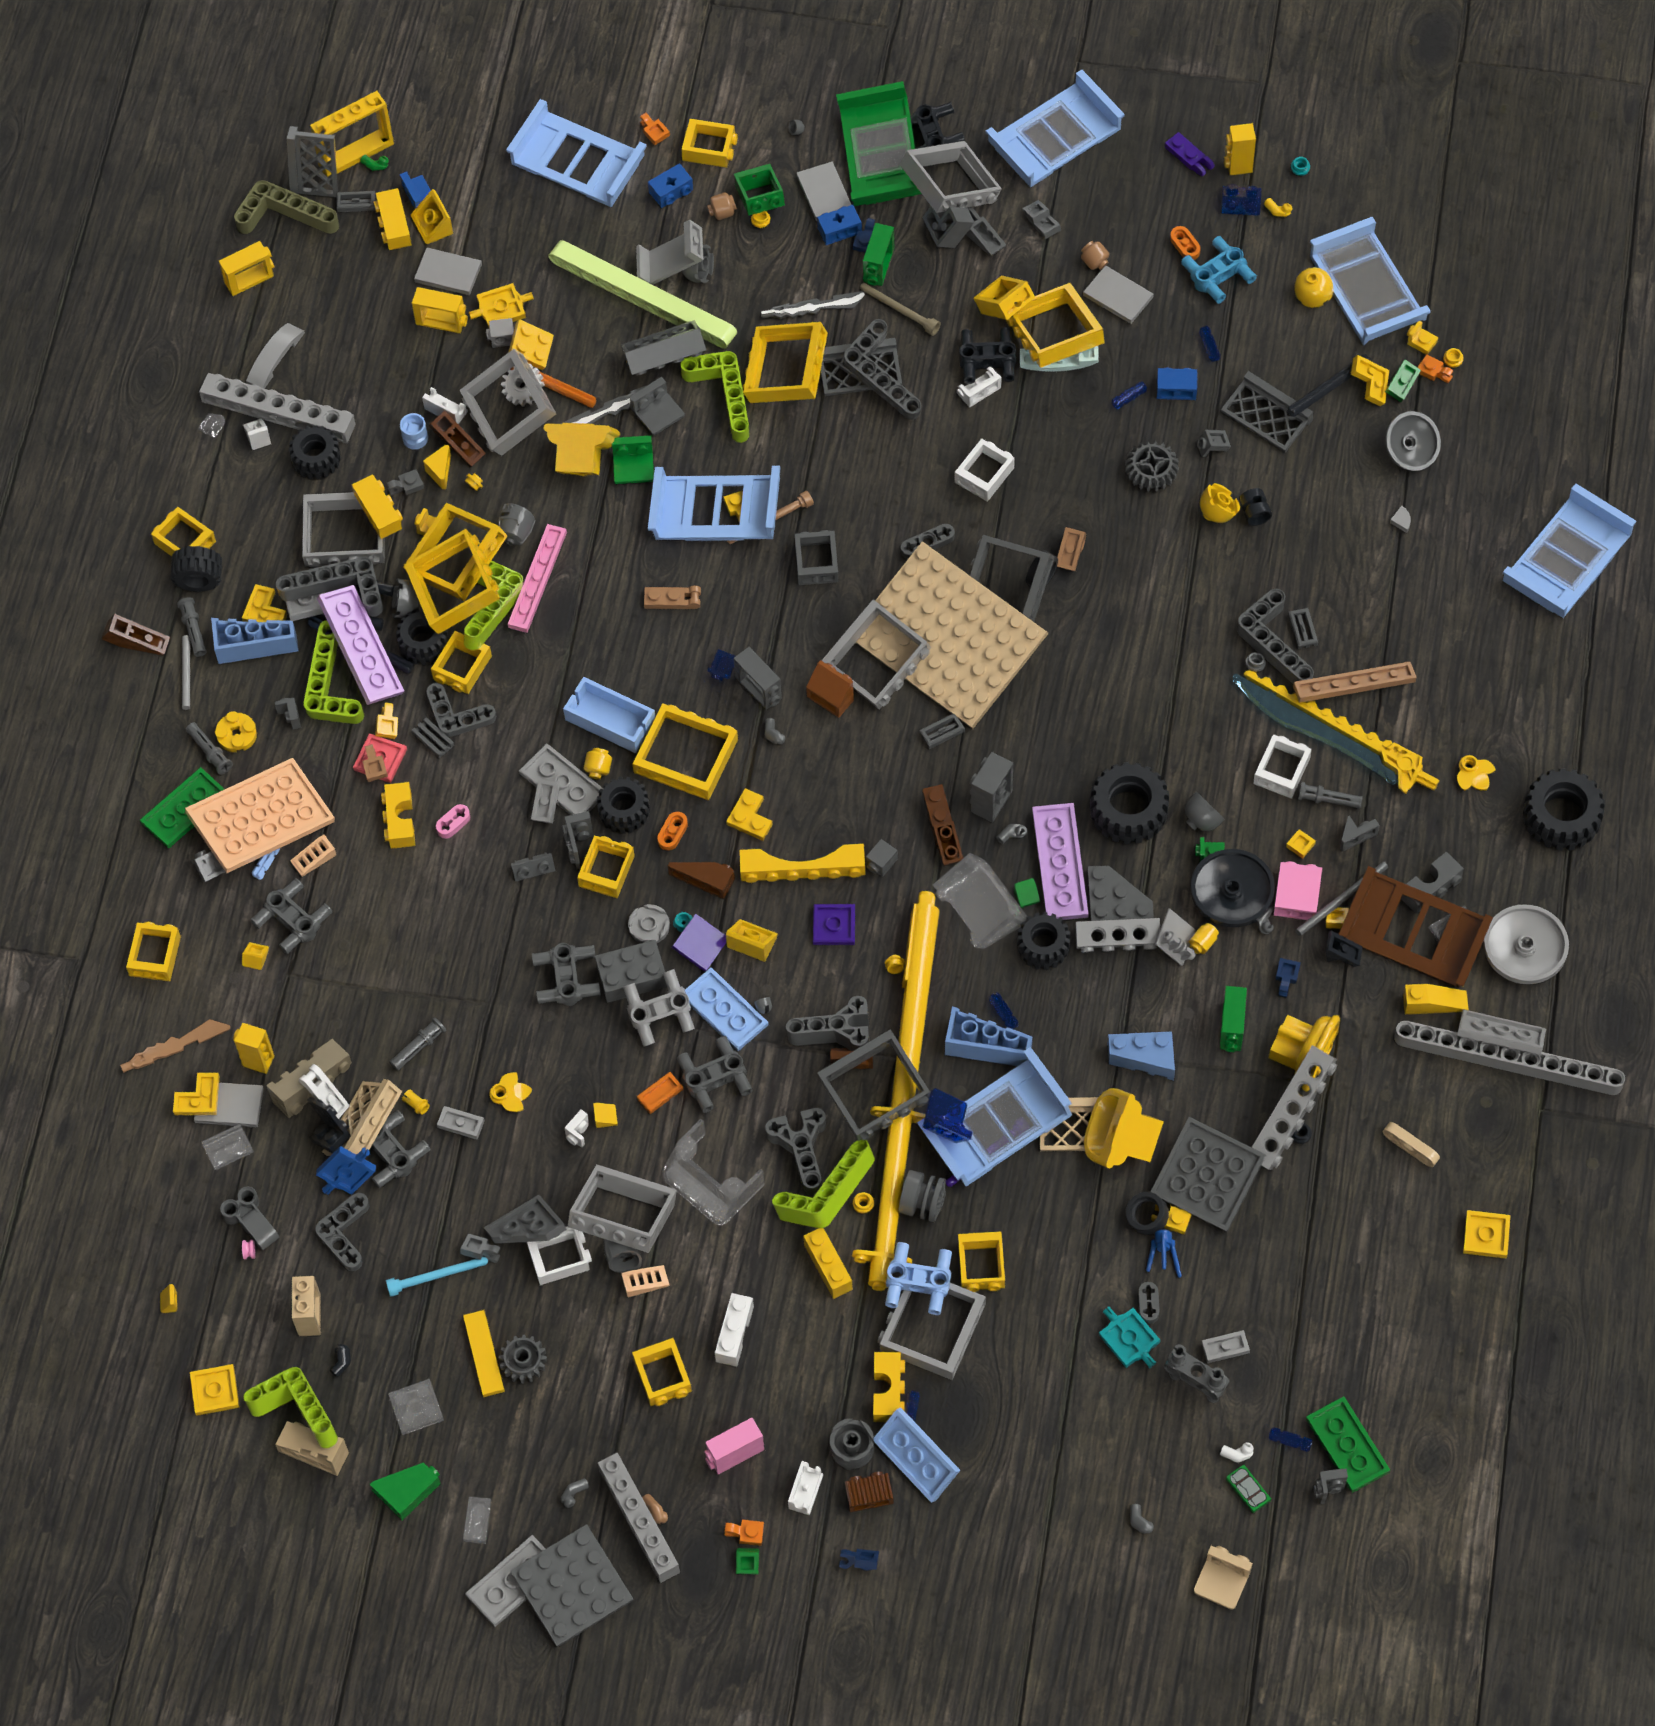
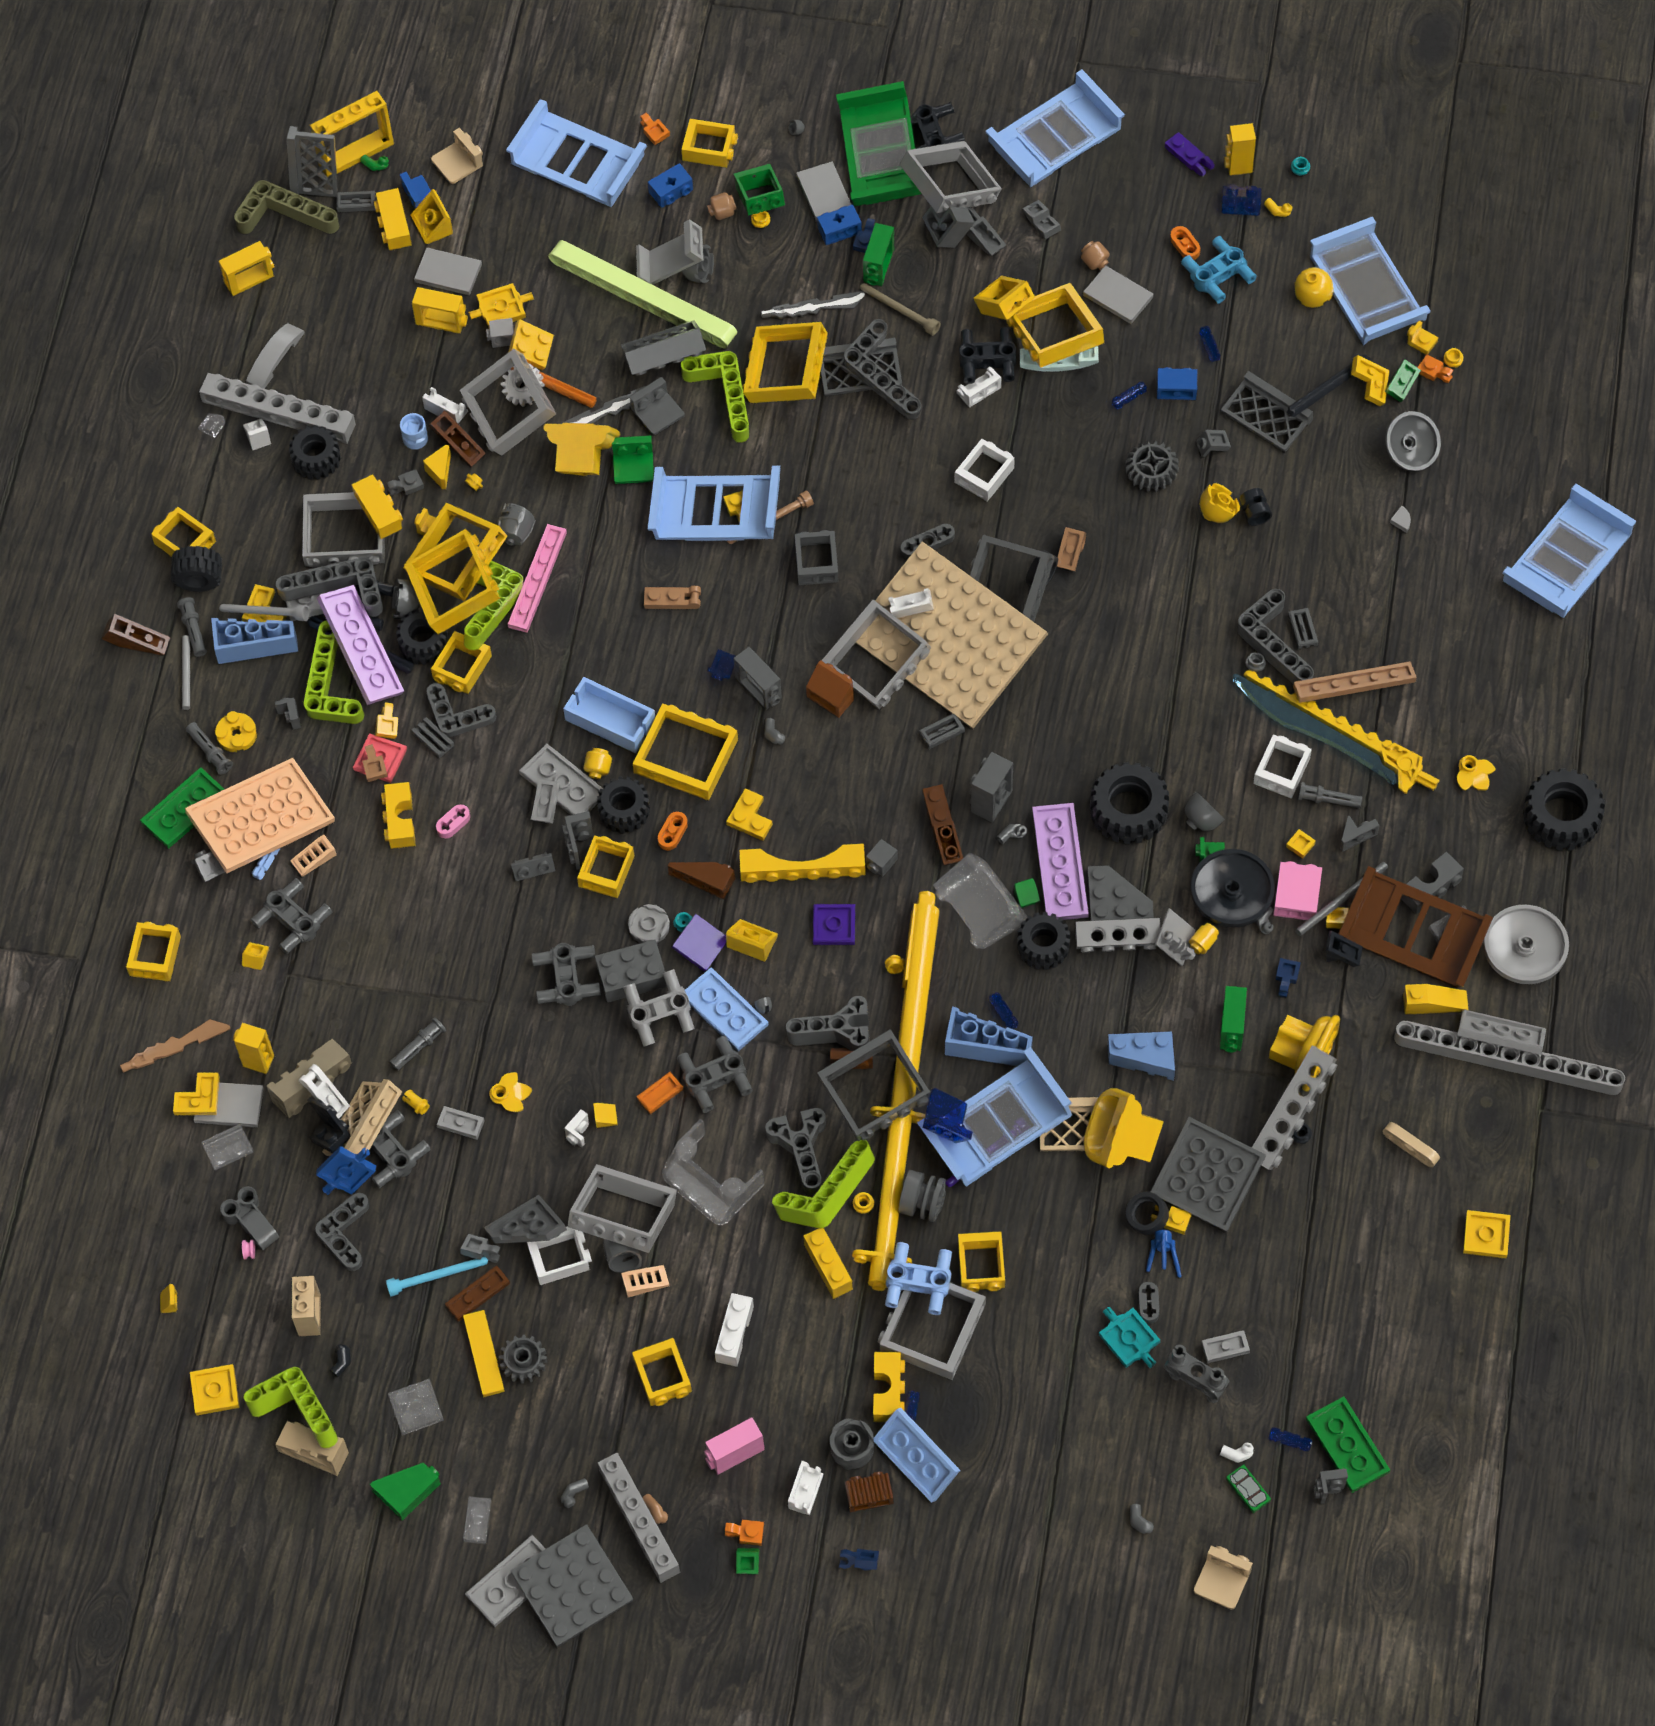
(300, 612): none -> light grey piece
(459, 158): none -> tan bracket
(477, 1293): none -> reddish brown tile
(911, 604): none -> white hinge

